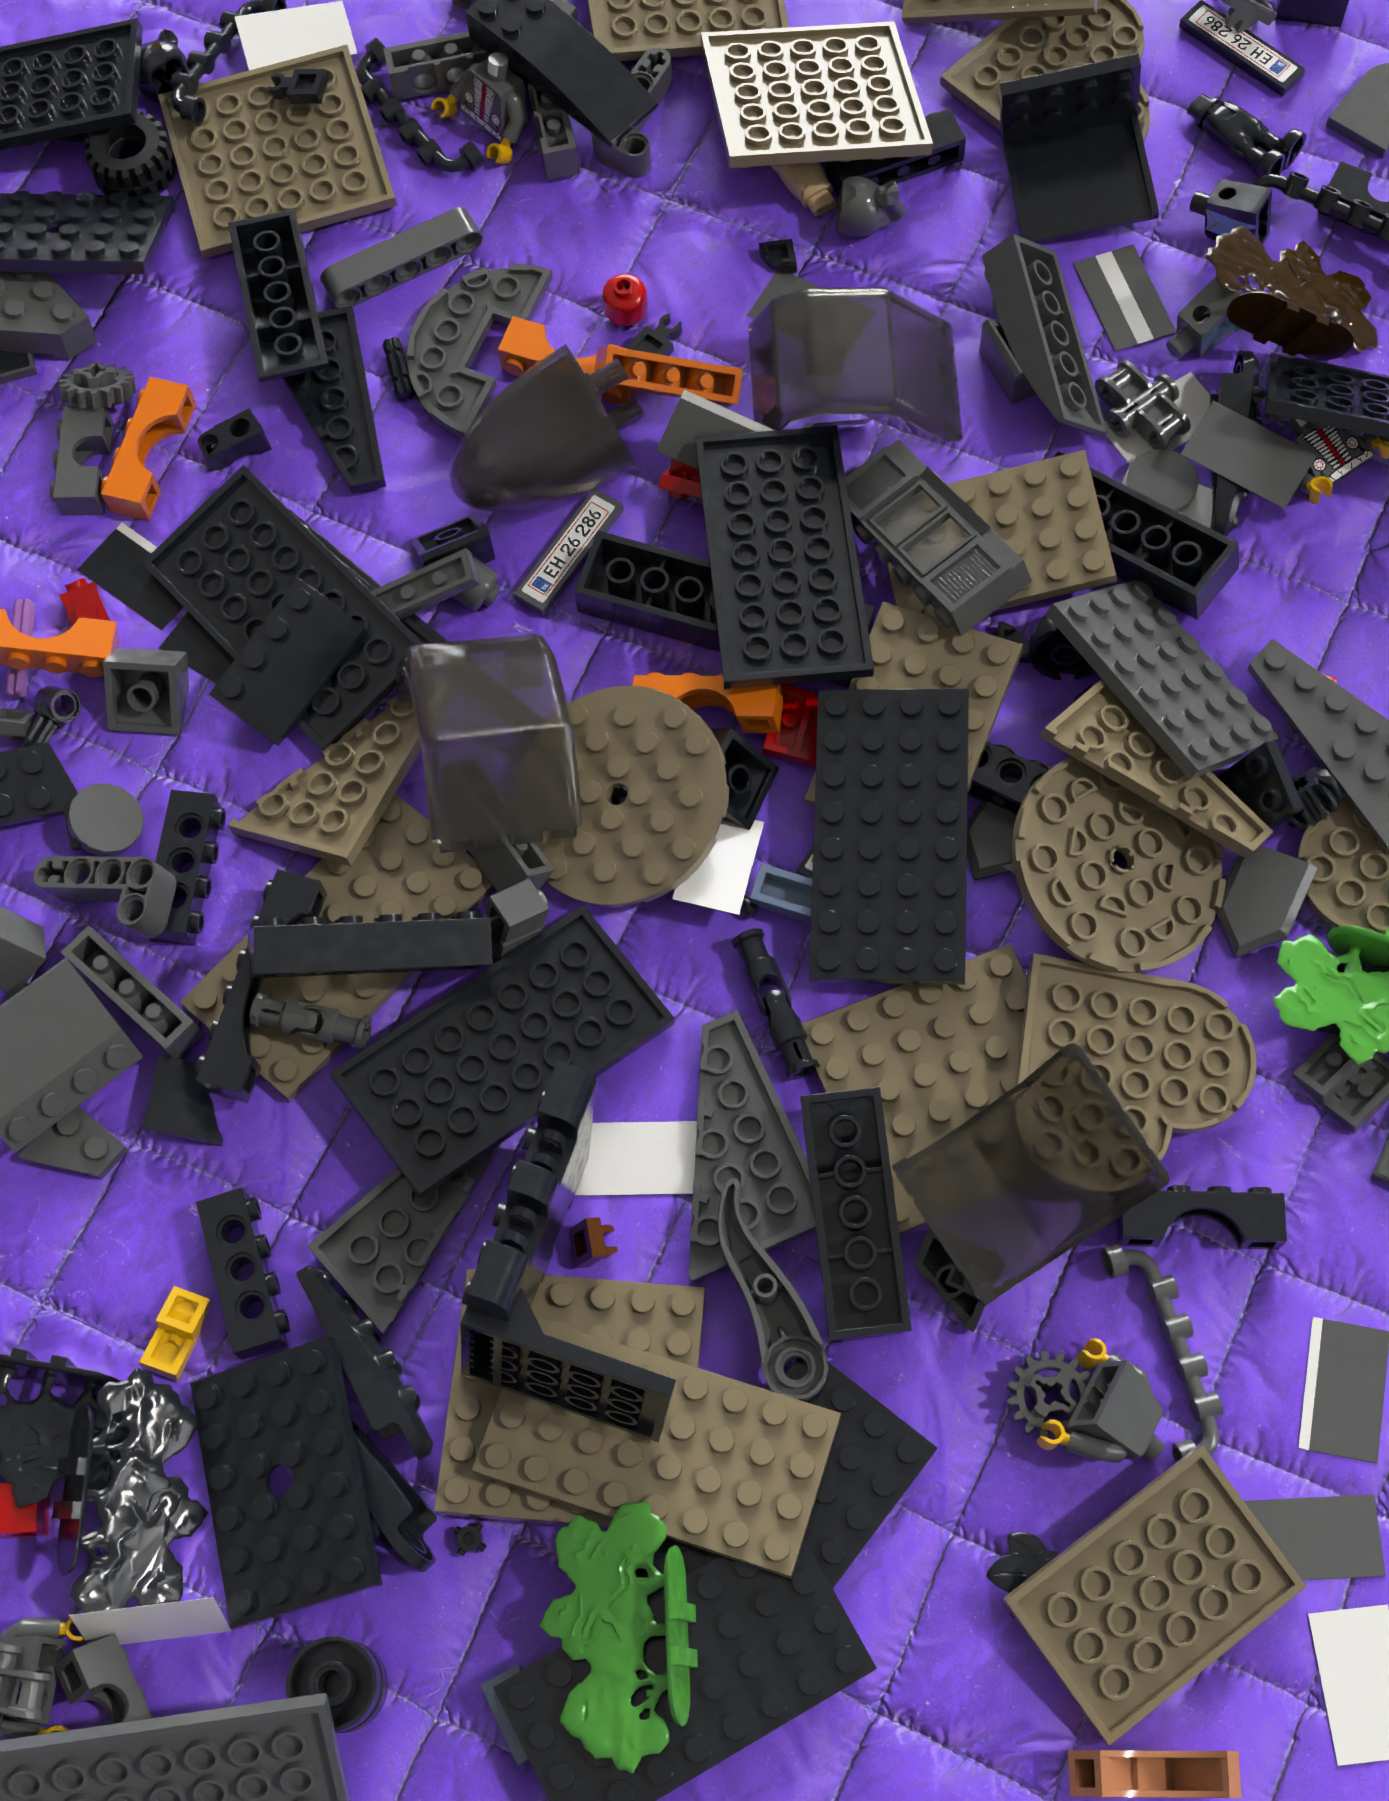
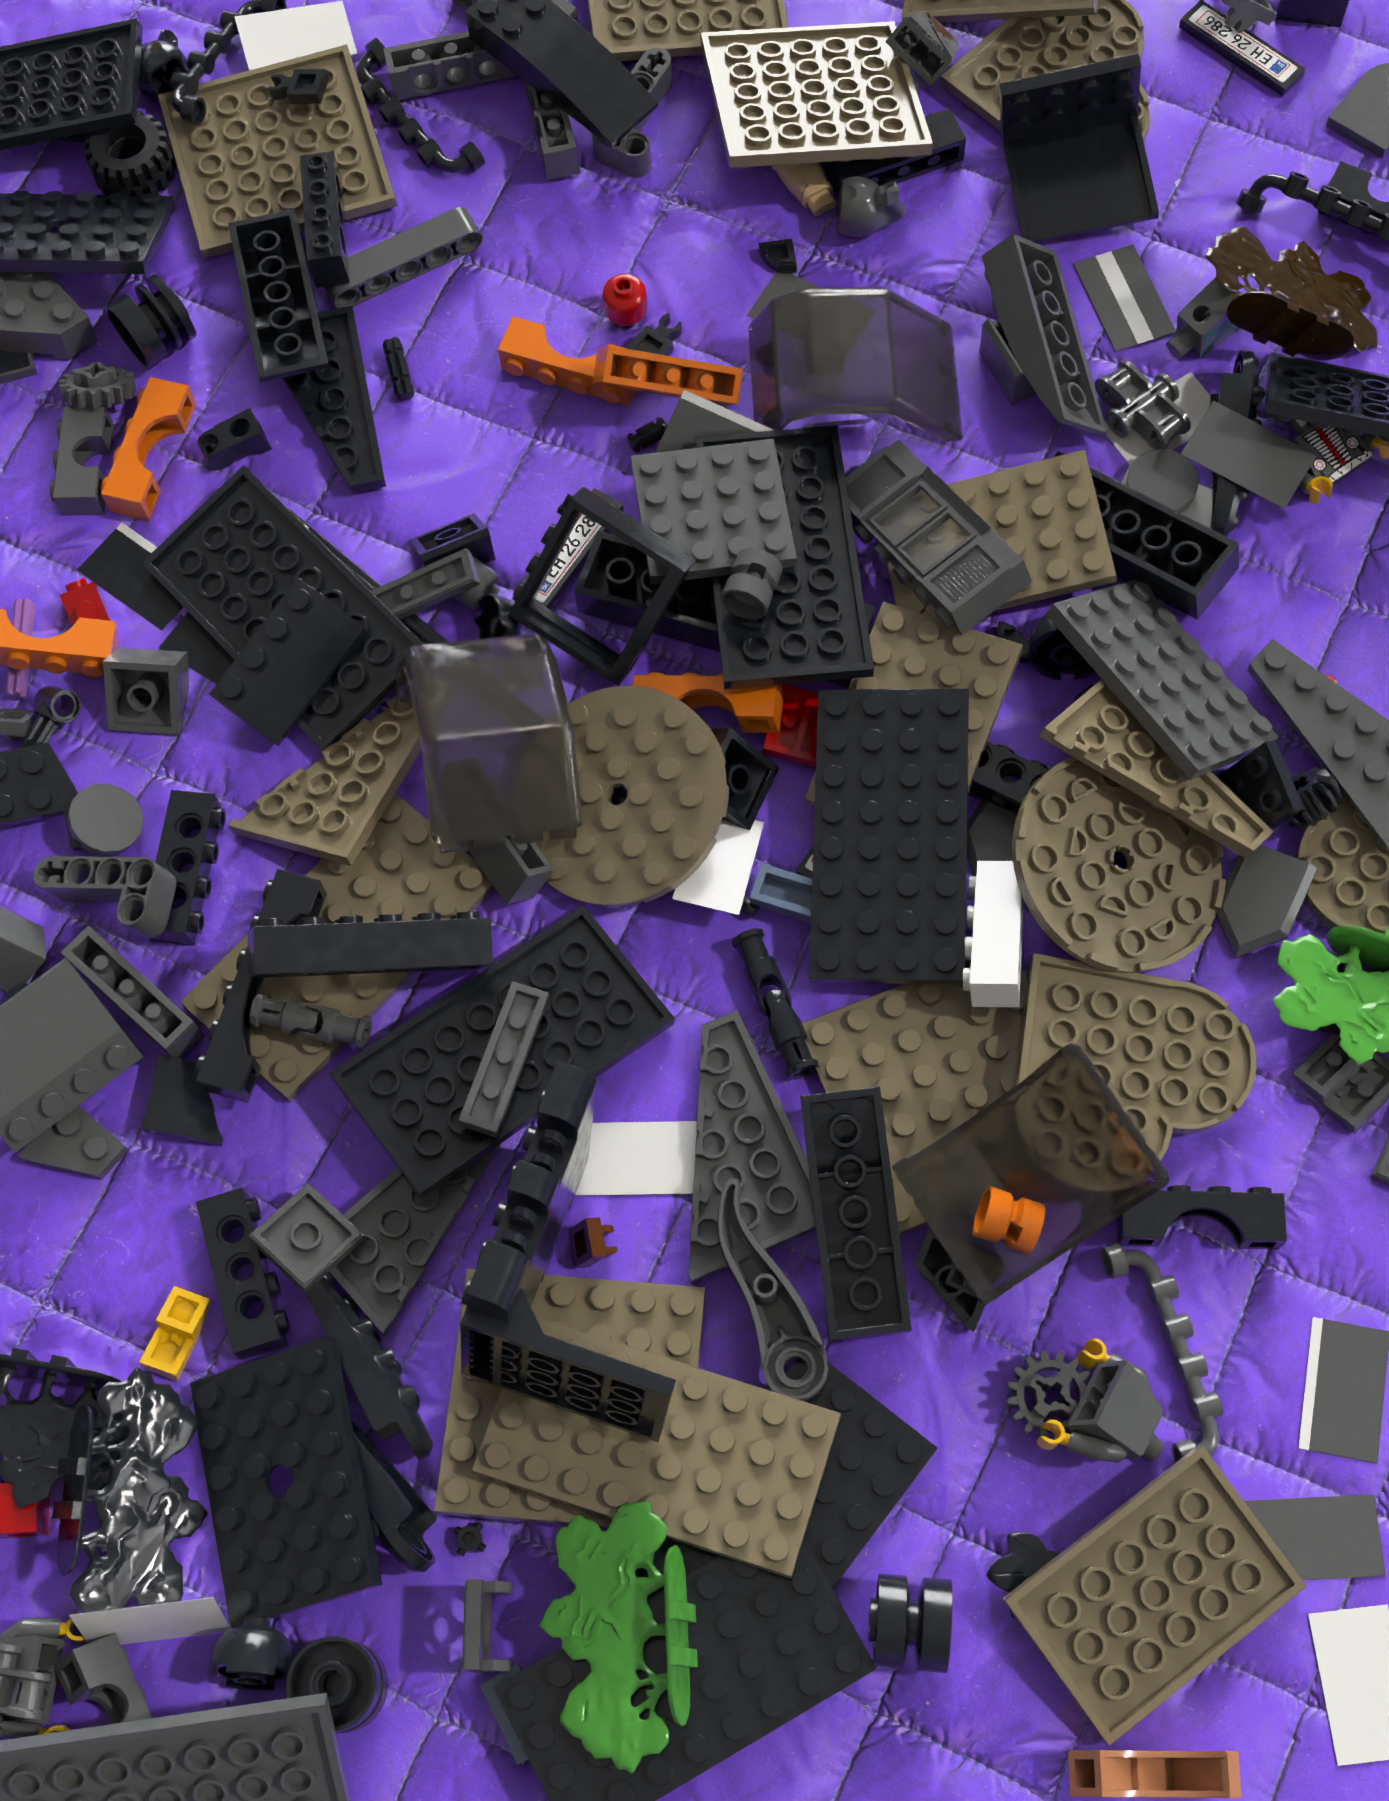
(150, 321): none -> black wheel
(251, 1656): none -> black cylinder
(306, 1237): none -> dark grey tile
(324, 219): none -> black brick
(452, 332): dark grey plate -> none
(478, 1626): none -> dark grey piece
(493, 99): torso -> none
(494, 620): none -> black hair
(504, 1059): none -> dark grey plate
(515, 917): dark grey piece -> none
(544, 438): clear smoke windscreen -> none
(565, 634): none -> black window
(647, 435): none -> black piece
(714, 504): none -> dark grey plate
(751, 583): none -> dark grey wheel
(902, 1622): none -> black wheel
(924, 45): none -> dark grey torso
(996, 937): none -> white brick
(1013, 1221): none -> orange wheel
(1234, 205): black torso -> none
(1243, 133): black piece -> none

